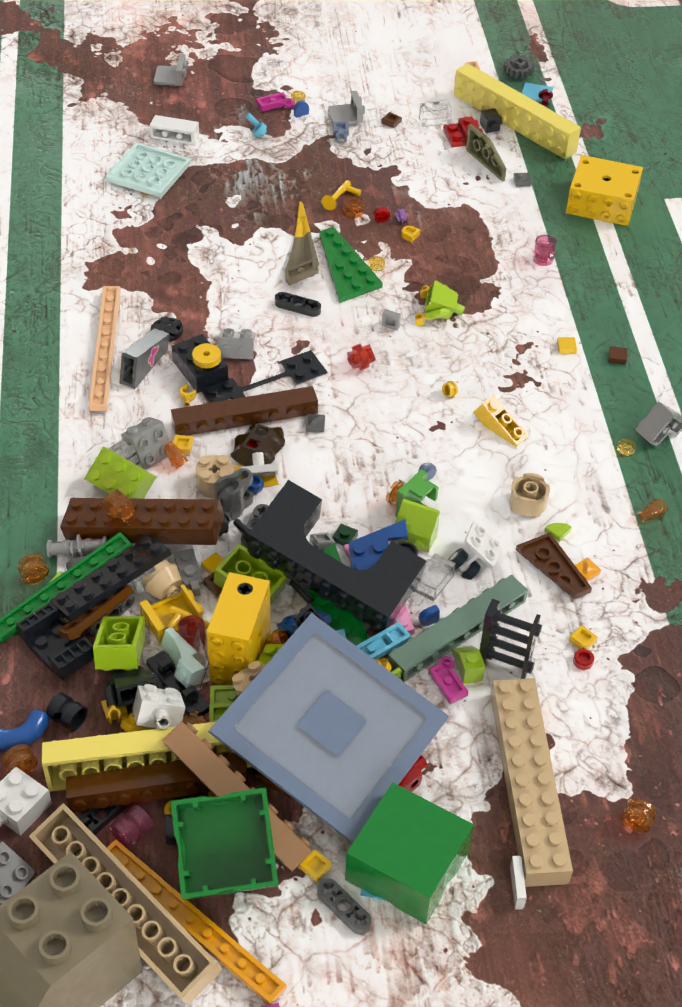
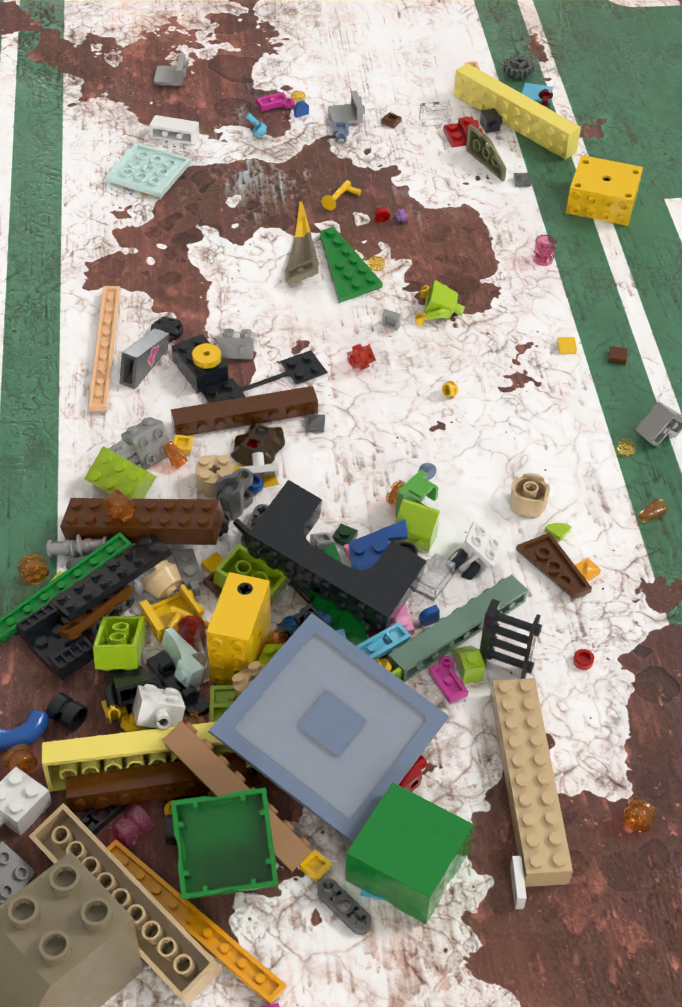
(187, 397): yellow piece -> none
(287, 301): black beam -> none
(353, 206): clear orange wheel -> none
(410, 233): yellow tile -> none
(500, 421): yellow slope -> none
(582, 638): yellow tile -> none

